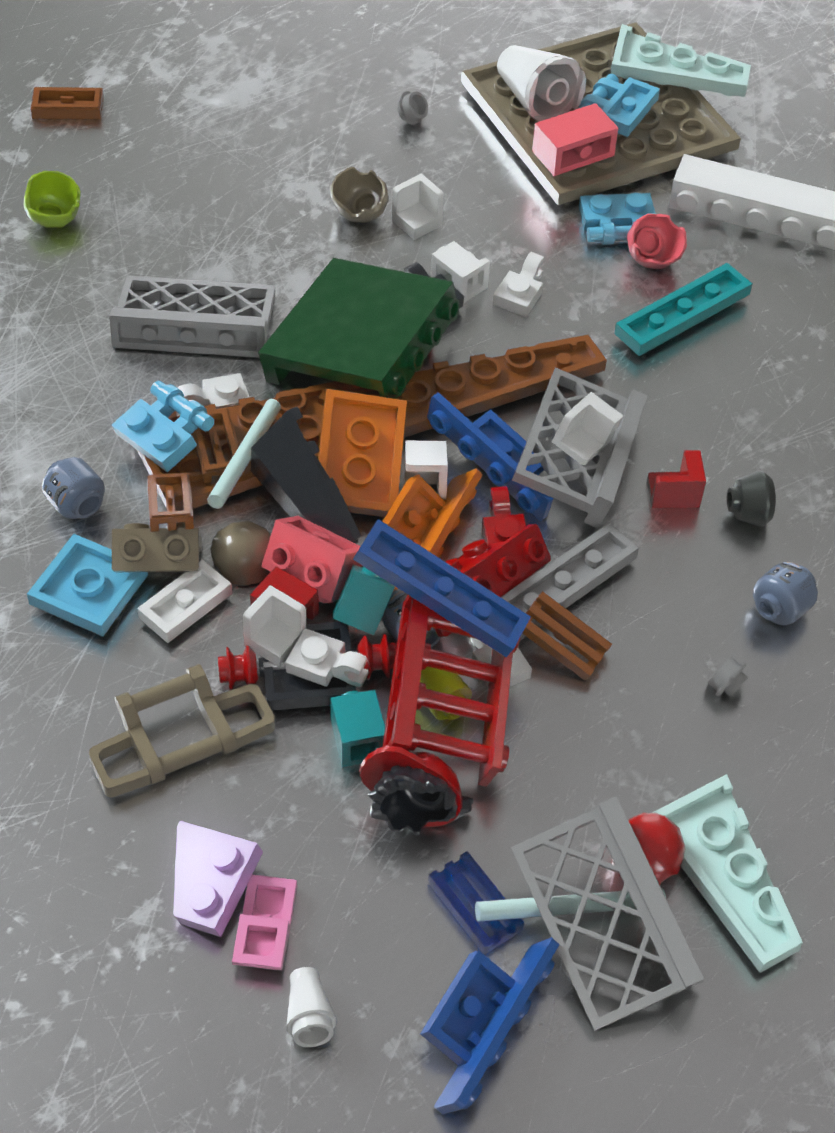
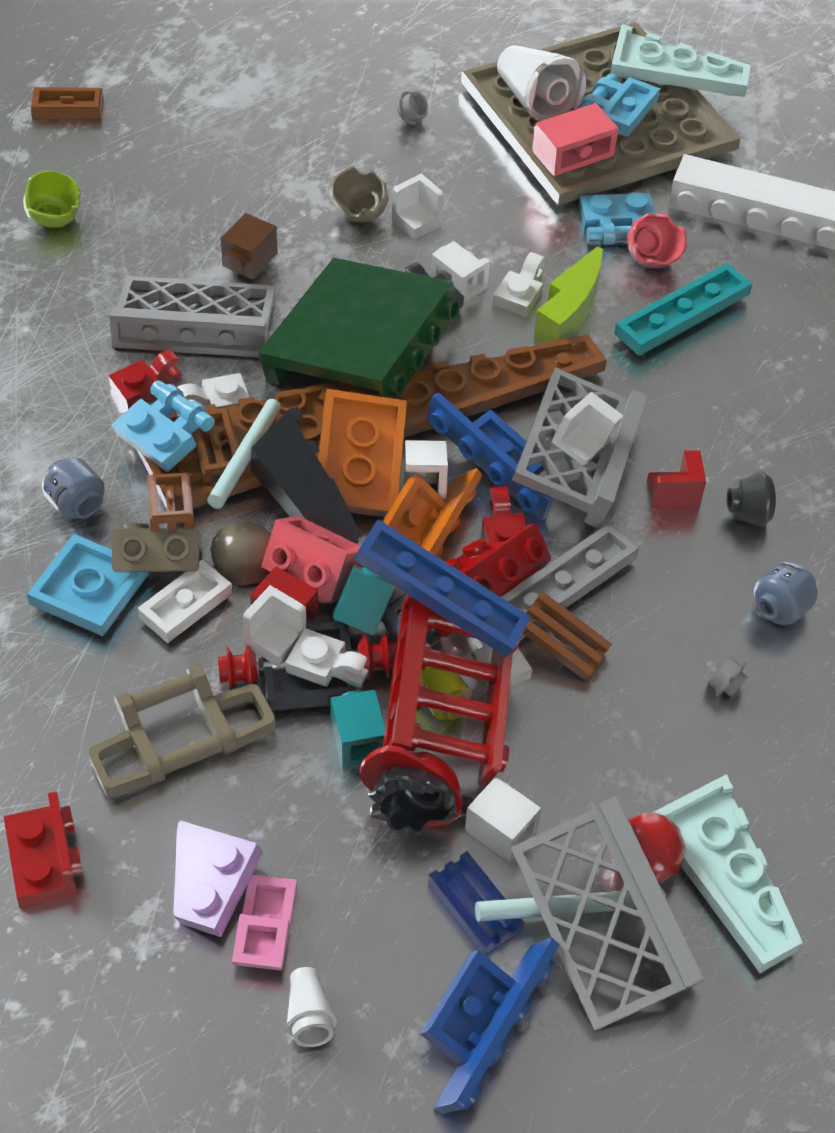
(40, 853): none -> red bracket
(136, 379): none -> red plate
(249, 246): none -> reddish brown brick
(502, 818): none -> white panel
(569, 299): none -> lime slope

